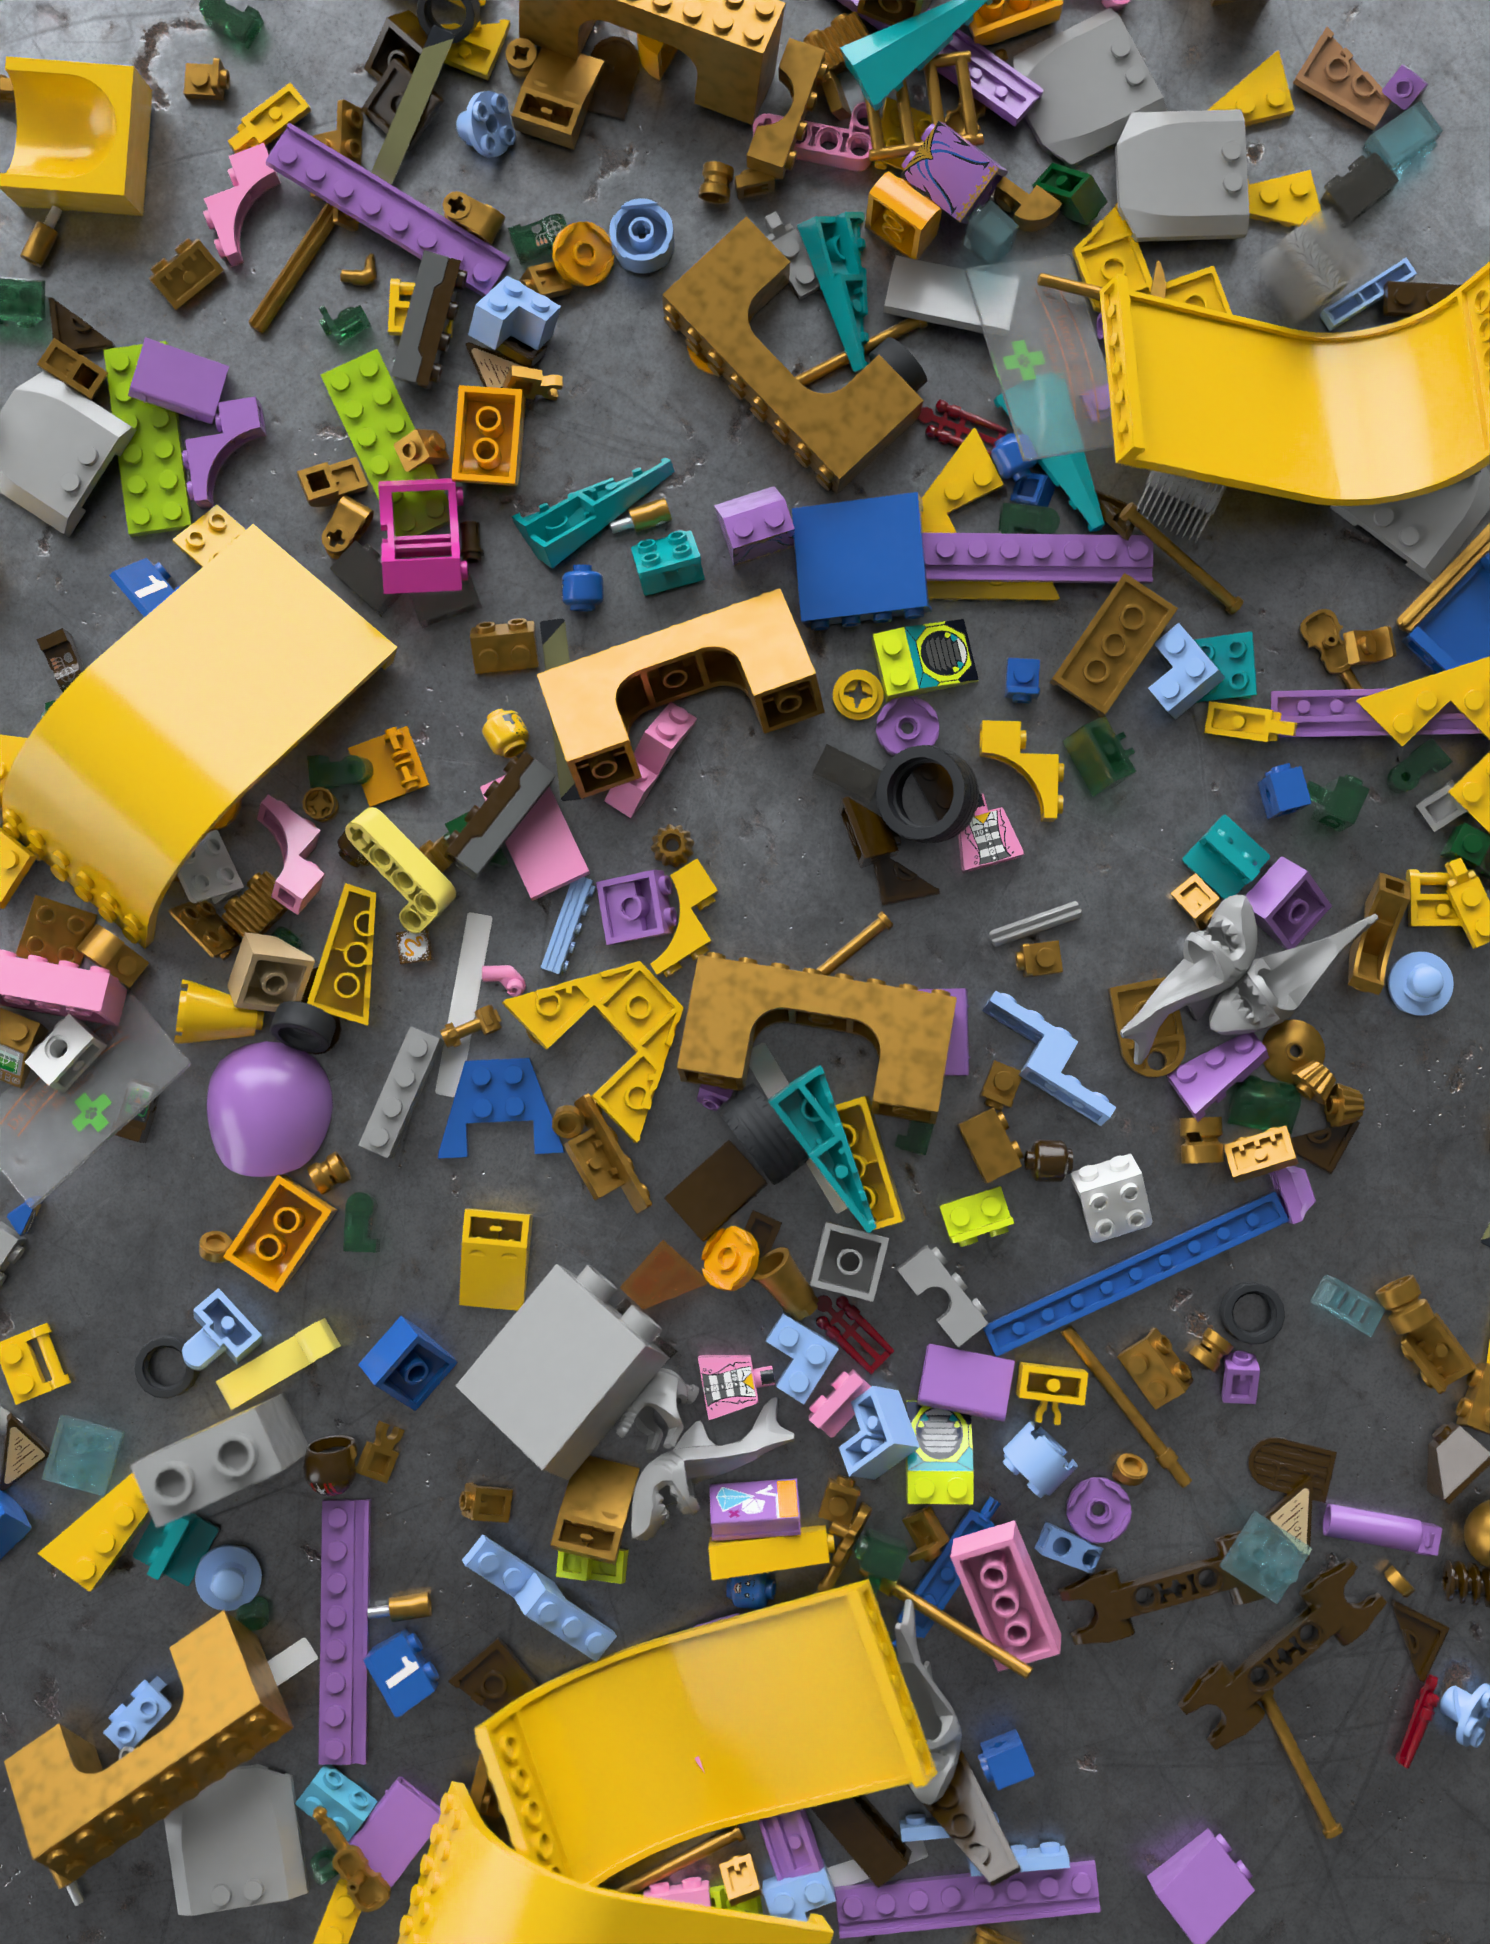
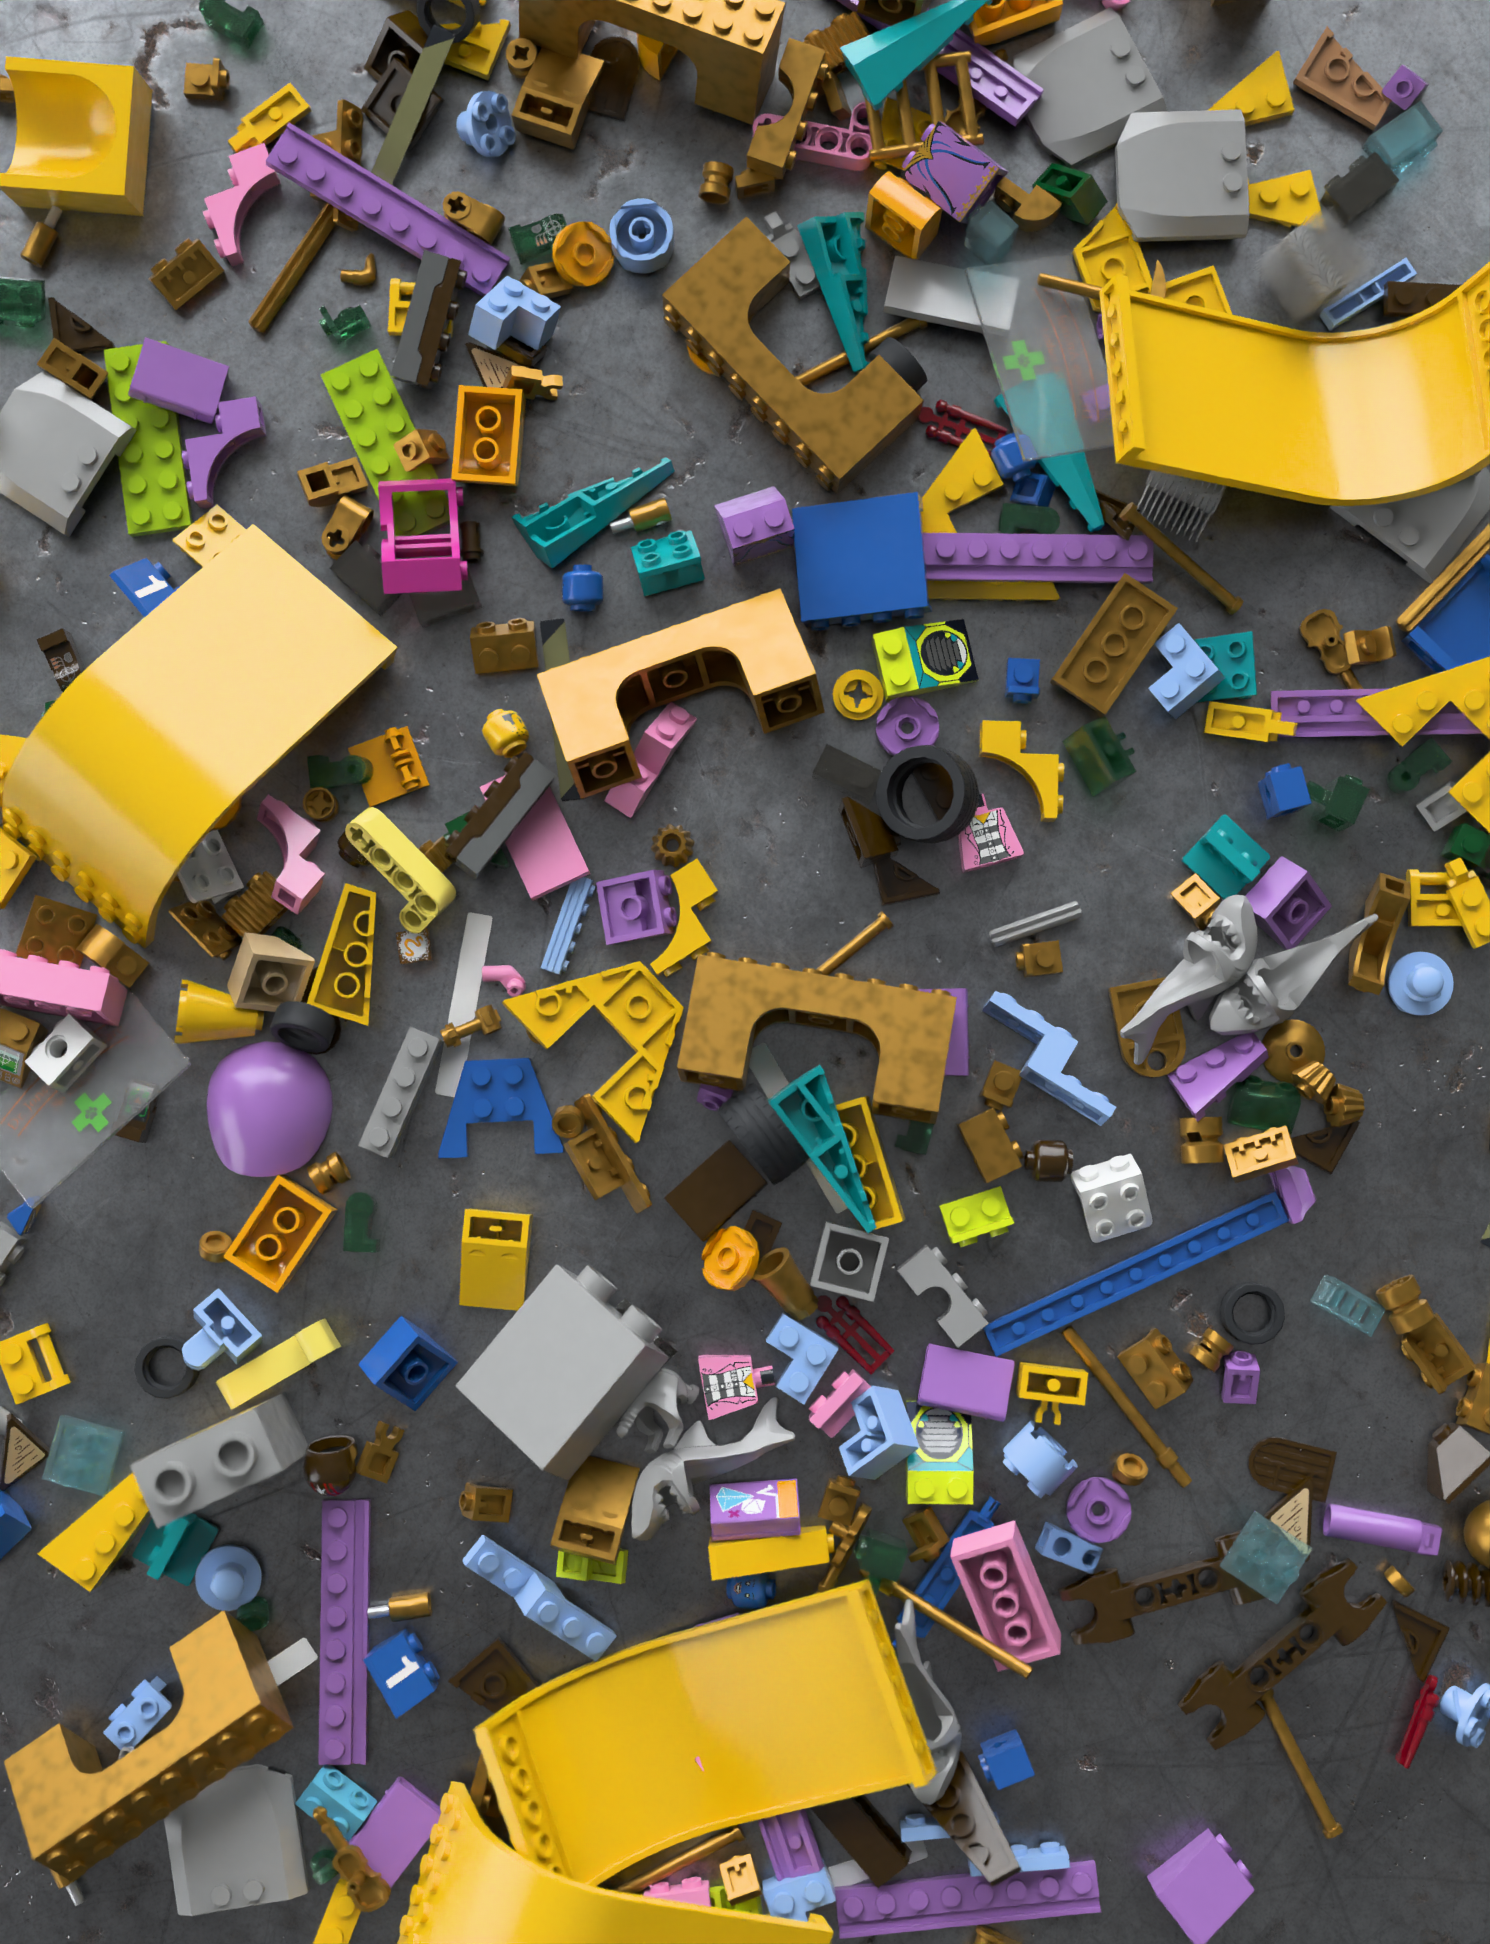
(662, 1277): clear orange wing -> none

